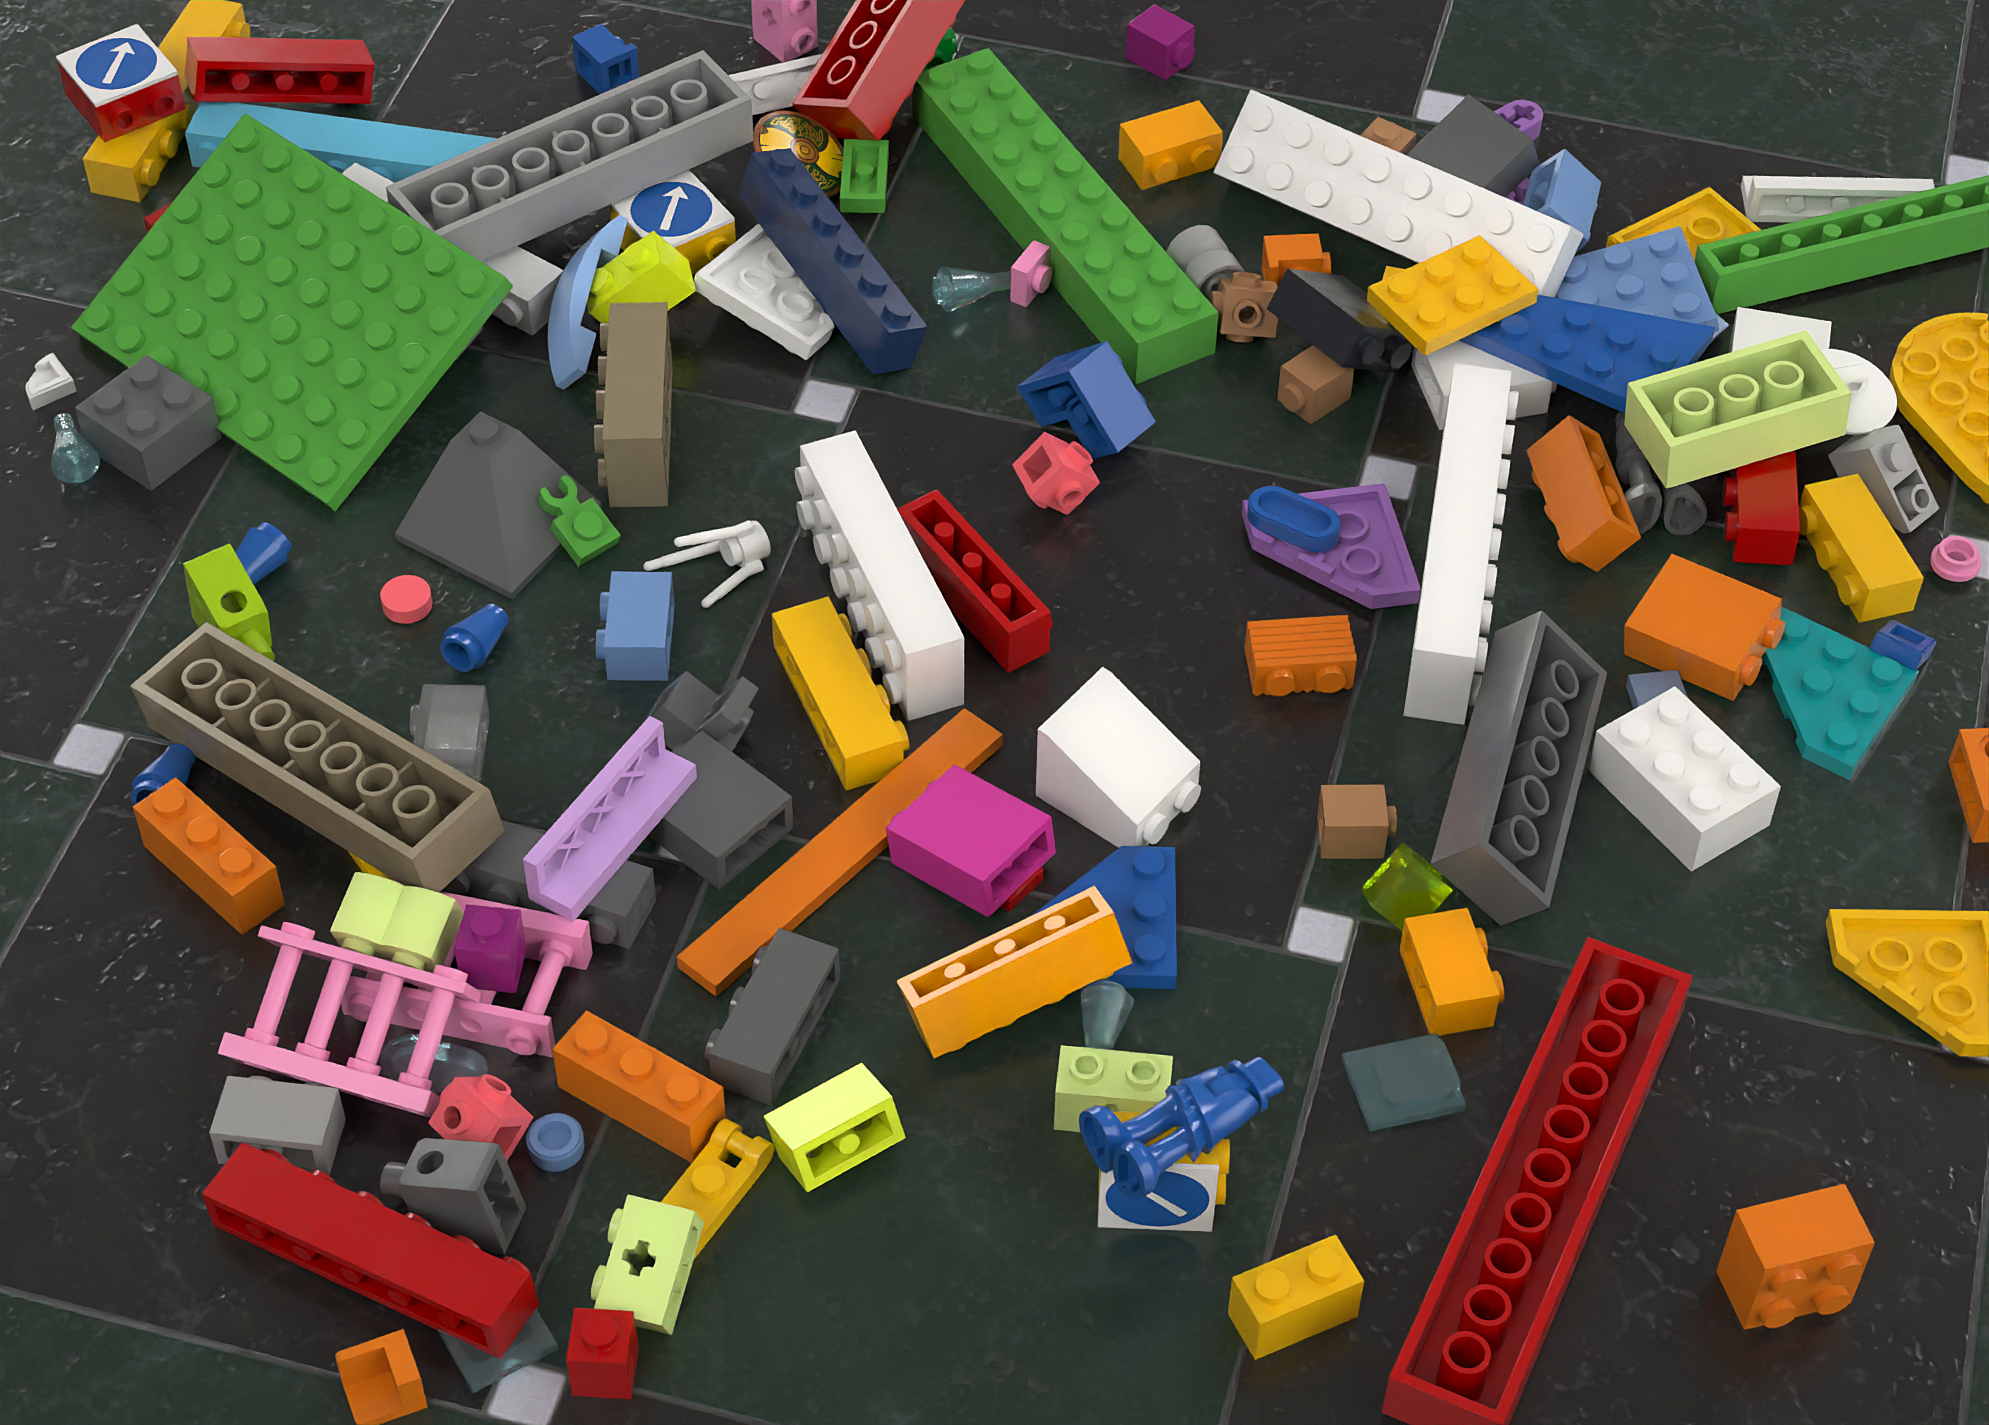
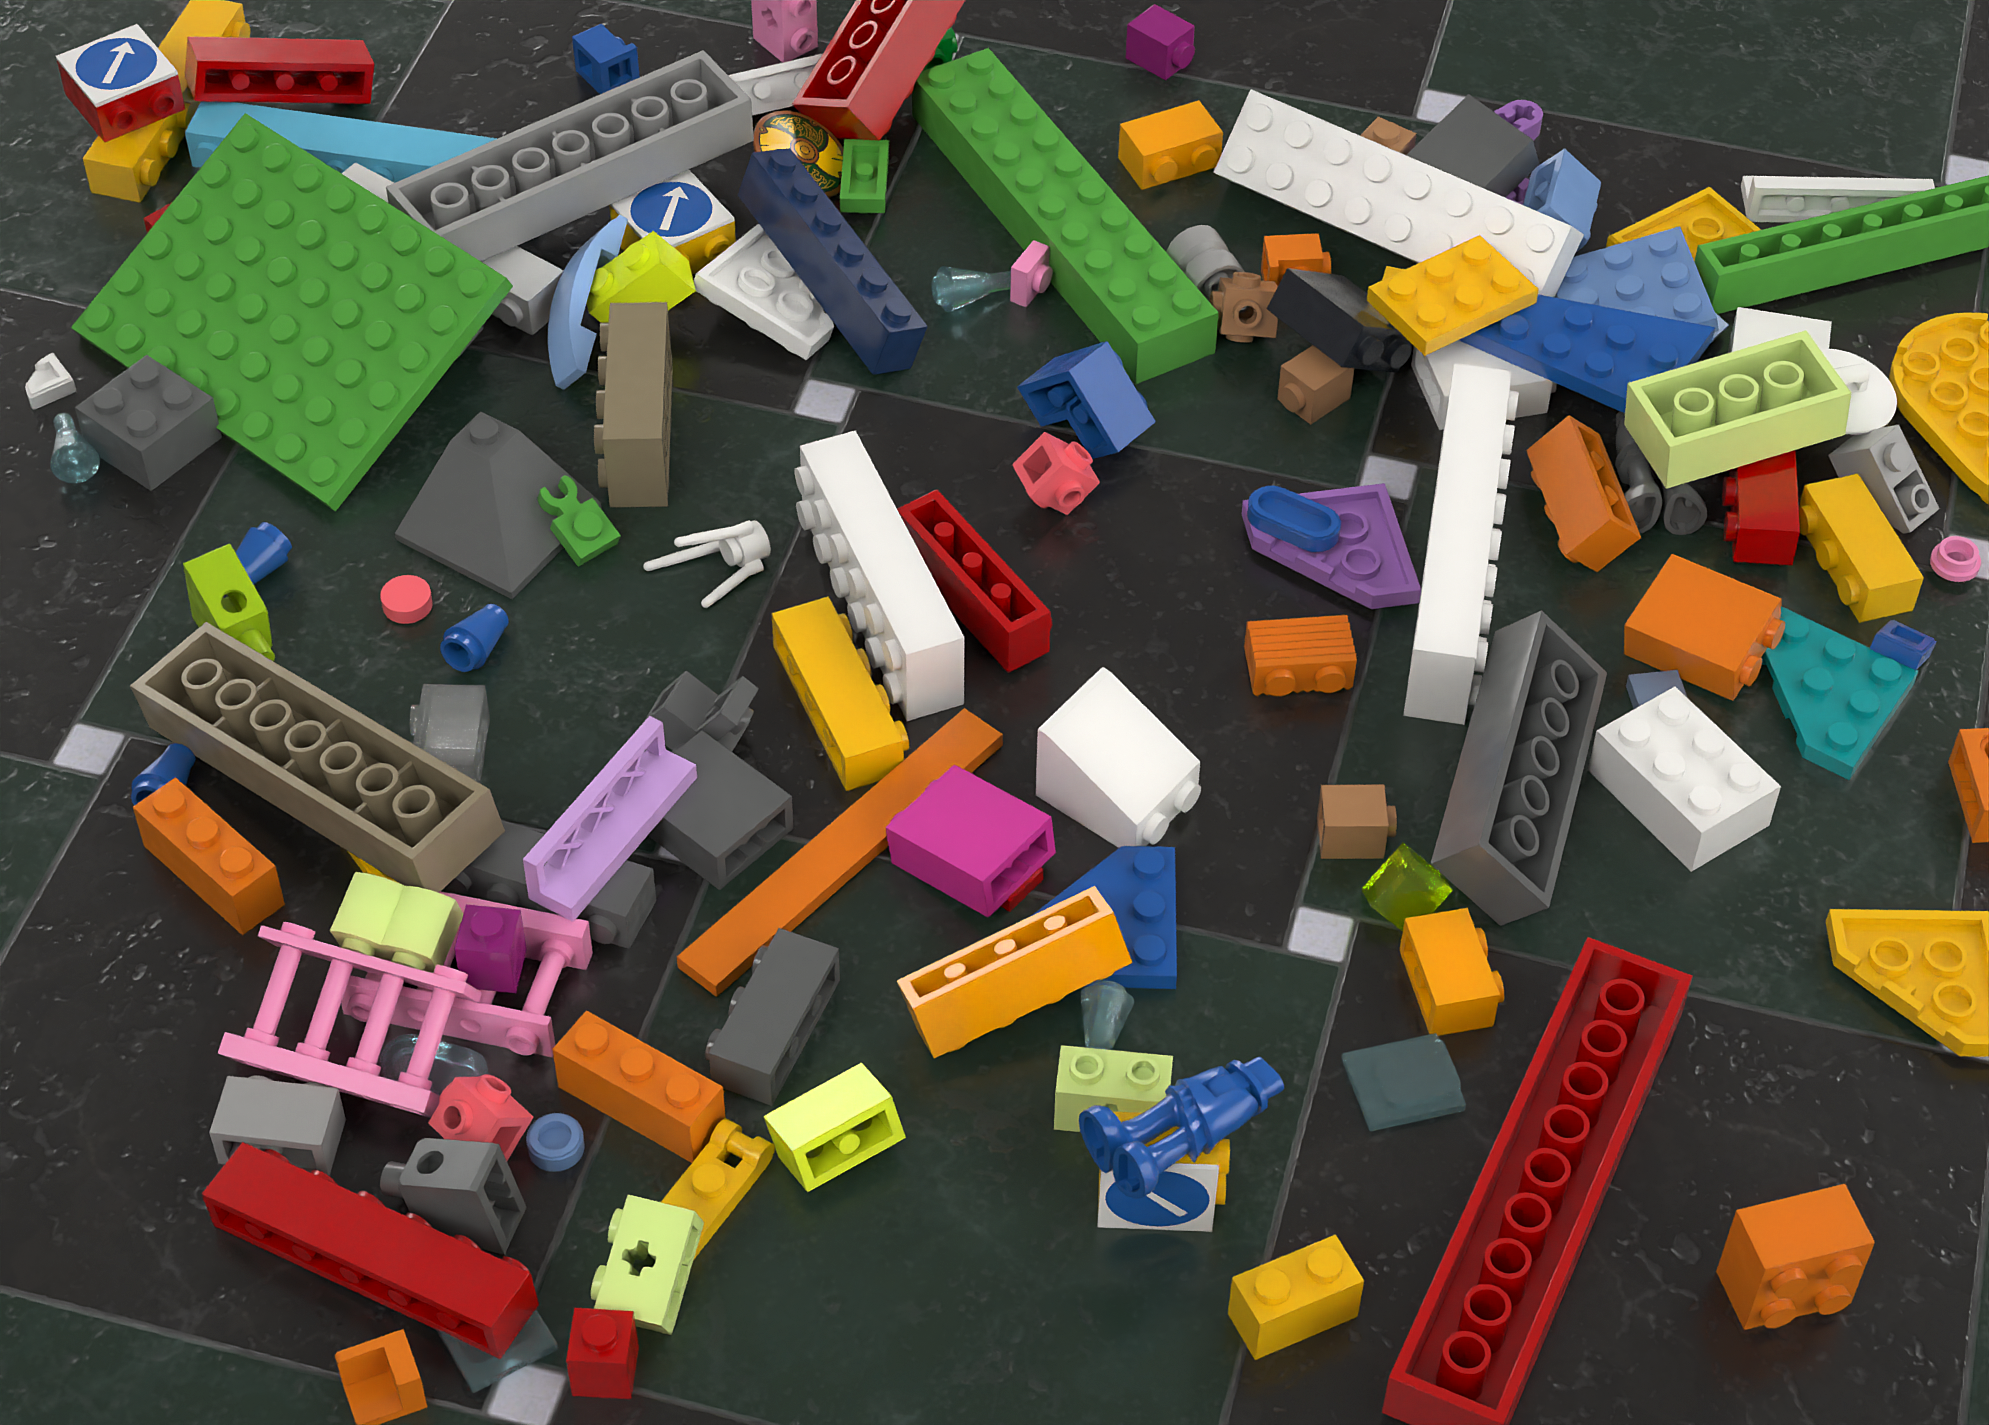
(637, 626): medium blue brick -> none

